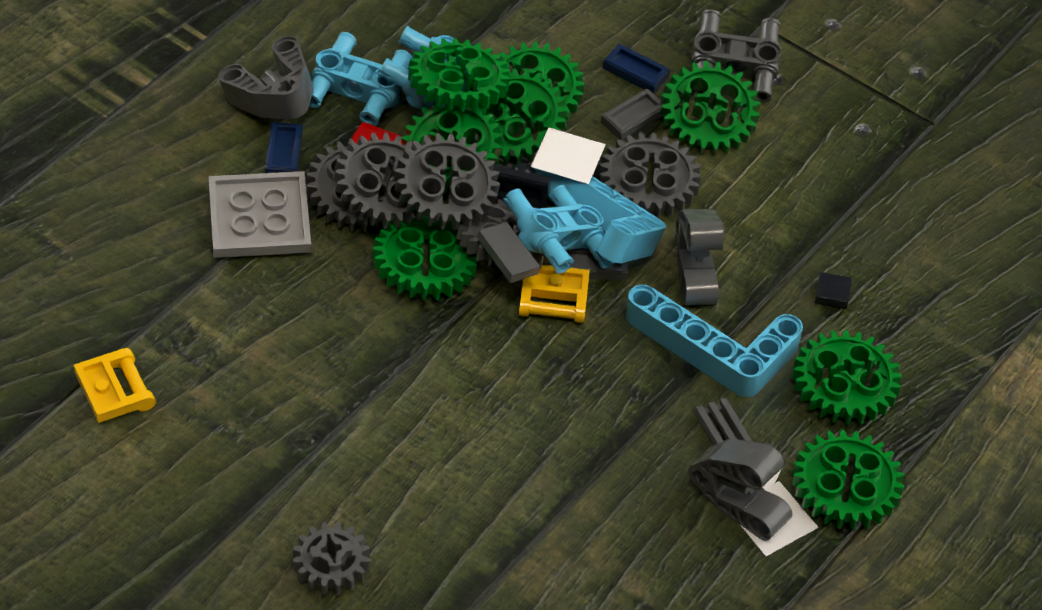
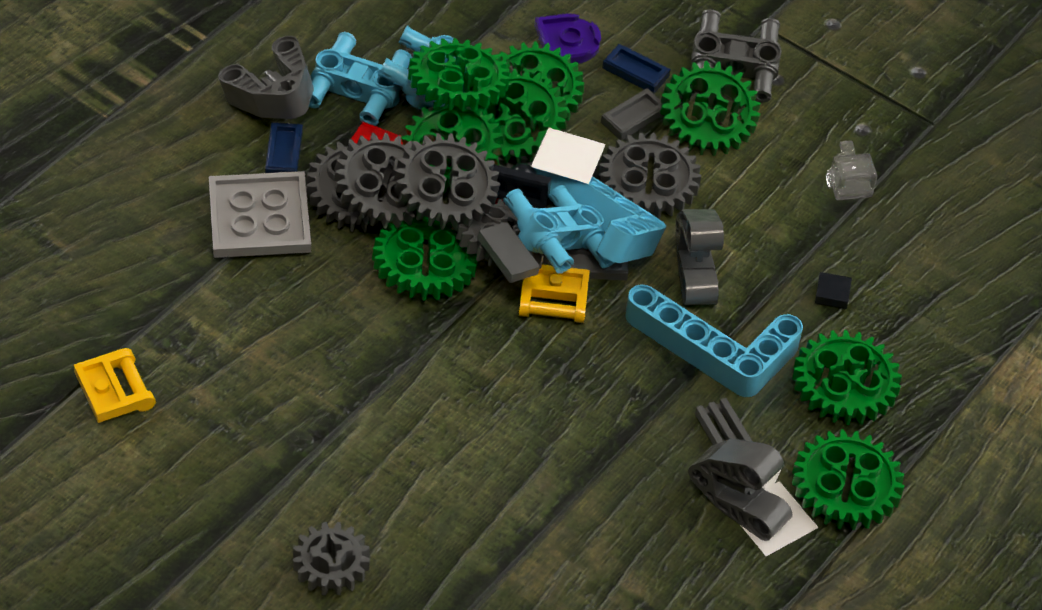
(570, 34): none -> dark purple tile
(851, 174): none -> clear brick

